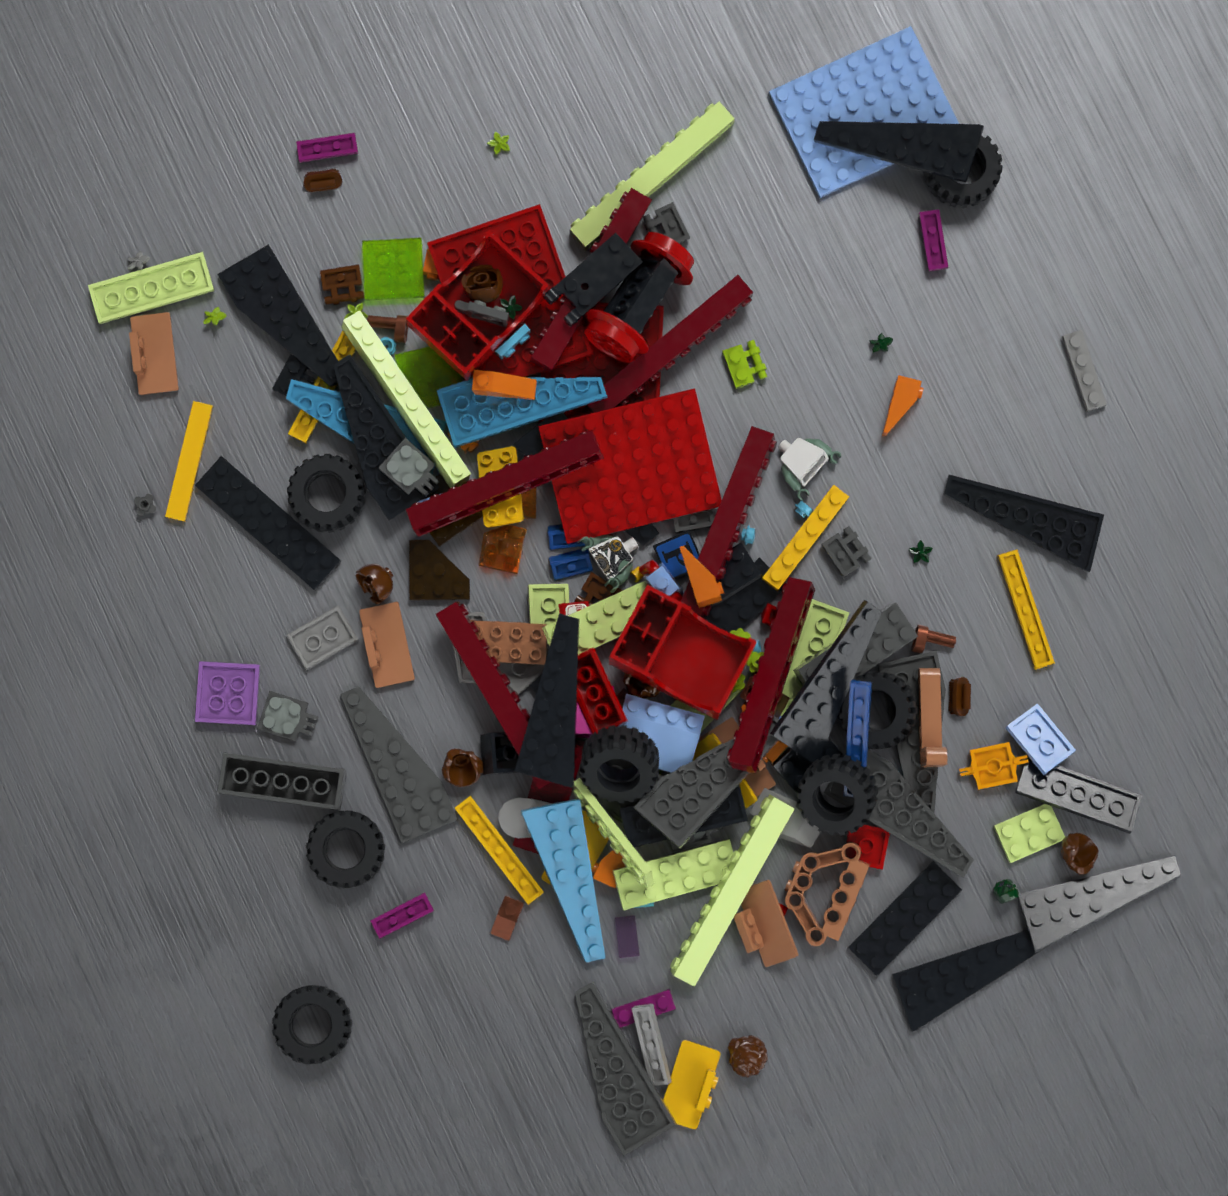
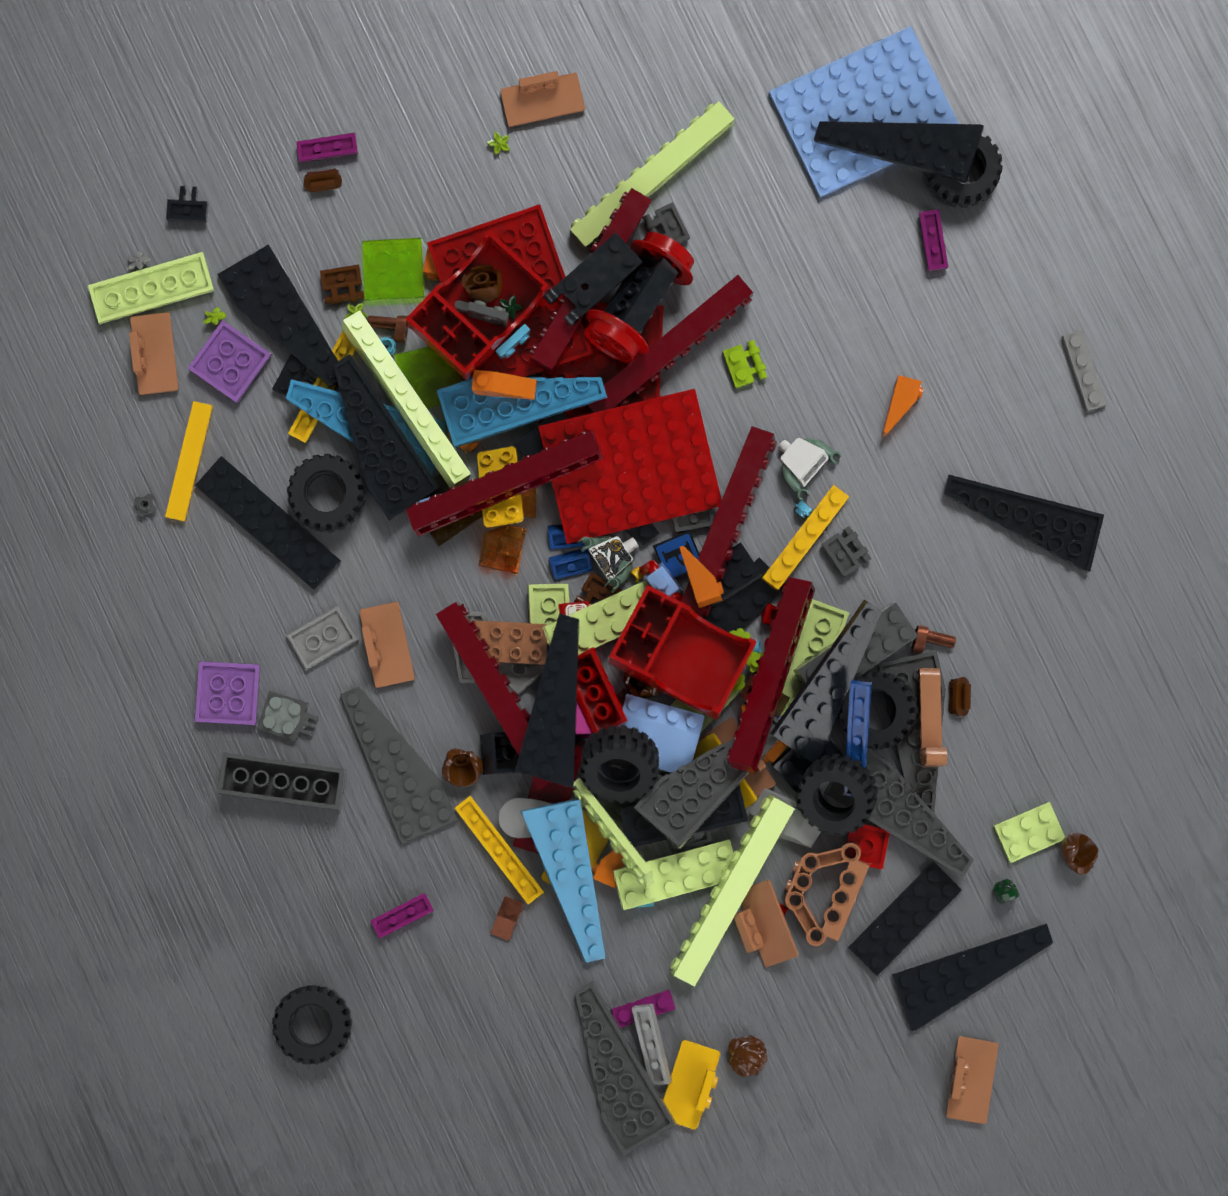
(187, 210): none -> black hinge
(229, 361): none -> medium lavender plate
(326, 829): black tyre -> none
(376, 581): reddish brown cylinder -> none
(409, 468): piece -> none
(434, 575): dark brown plate -> none
(542, 98): none -> nougat bracket
(627, 936): clear purple tile -> none
(748, 535): medium azure plate -> none
(882, 343): dark green plant -> none
(921, 552): dark green plant -> none
(972, 1080): none -> nougat bracket
(993, 765): light orange plate -> none
(1026, 609): yellow tile -> none
(1040, 739): light blue plate -> none
(1069, 906): wing -> none
(1080, 795): plate -> none

